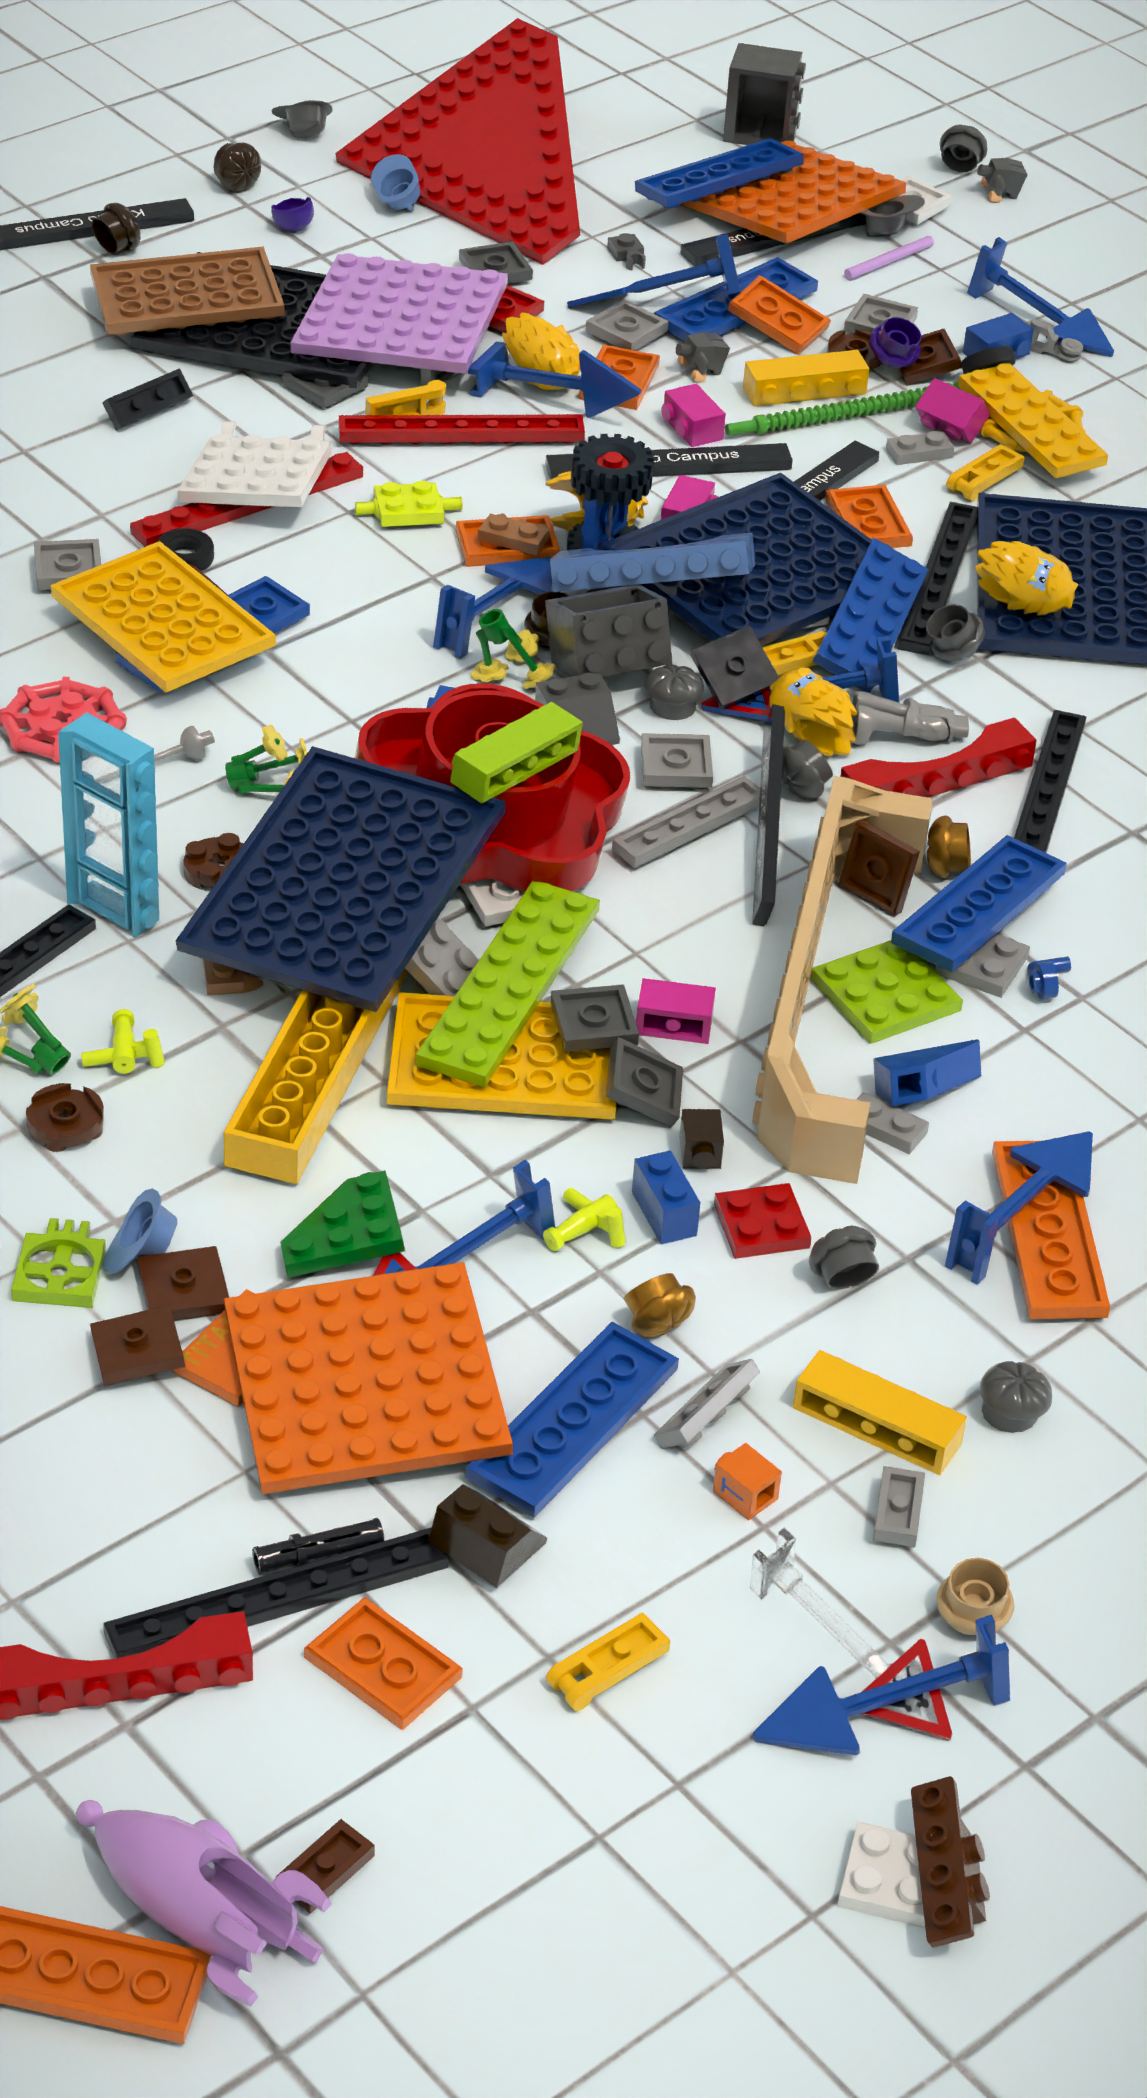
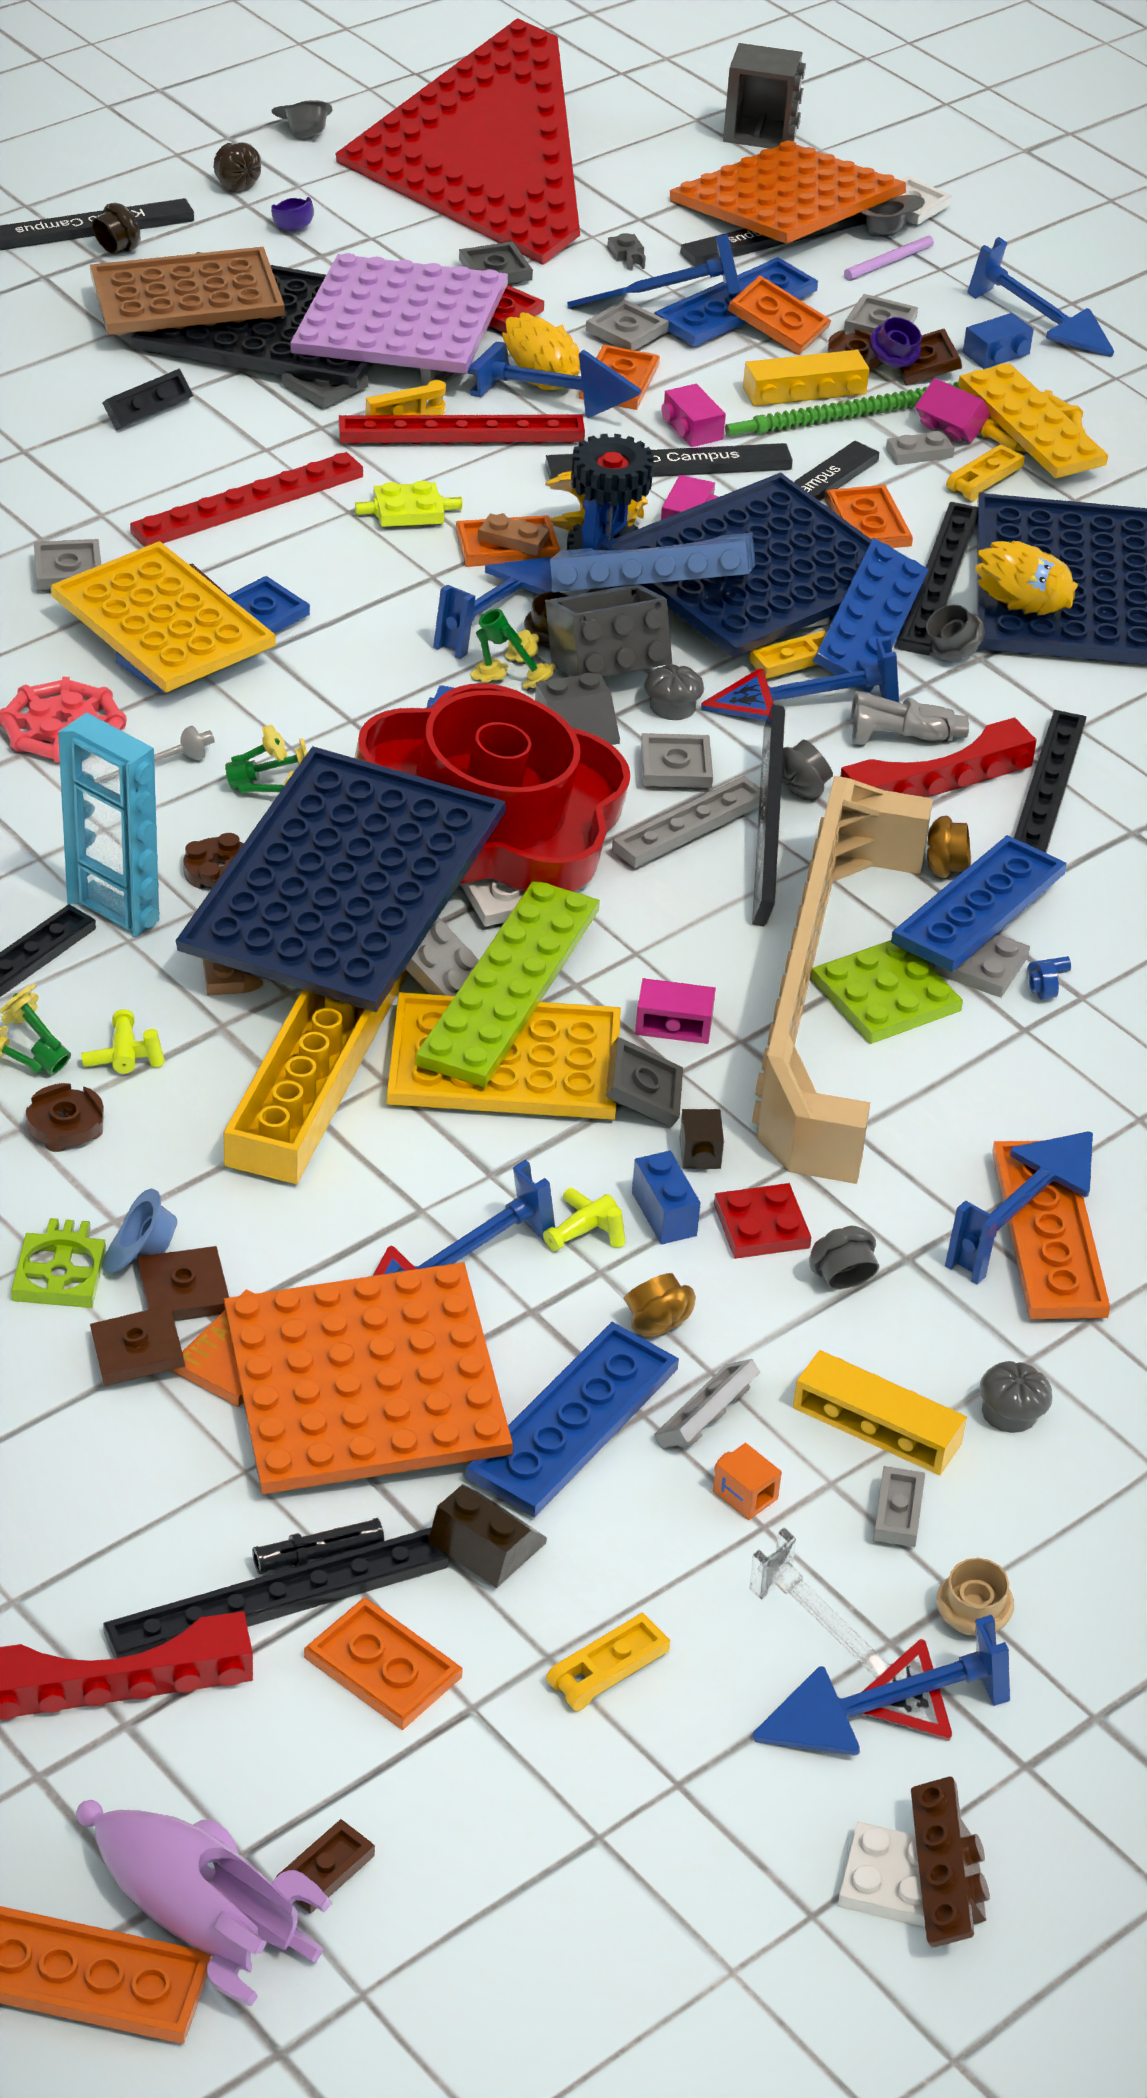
(190, 539): black tyre -> none
(256, 469): white plate -> none
(346, 1228): green plate -> none
(396, 182): medium blue piece -> none
(516, 752): lime brick -> none
(593, 1017): dark grey plate -> none
(703, 351): dark grey piece -> none
(719, 173): blue plate -> none
(734, 667): black plate -> none
(815, 710): yellow head -> none
(879, 867): reddish brown plate -> none
(894, 1125): light grey plate -> none
(926, 1072): blue slope -> none
(963, 147): dark grey piece -> none
(988, 358): black tyre -> none
(1004, 176): dark grey piece -> none
(1069, 349): light grey piece -> none

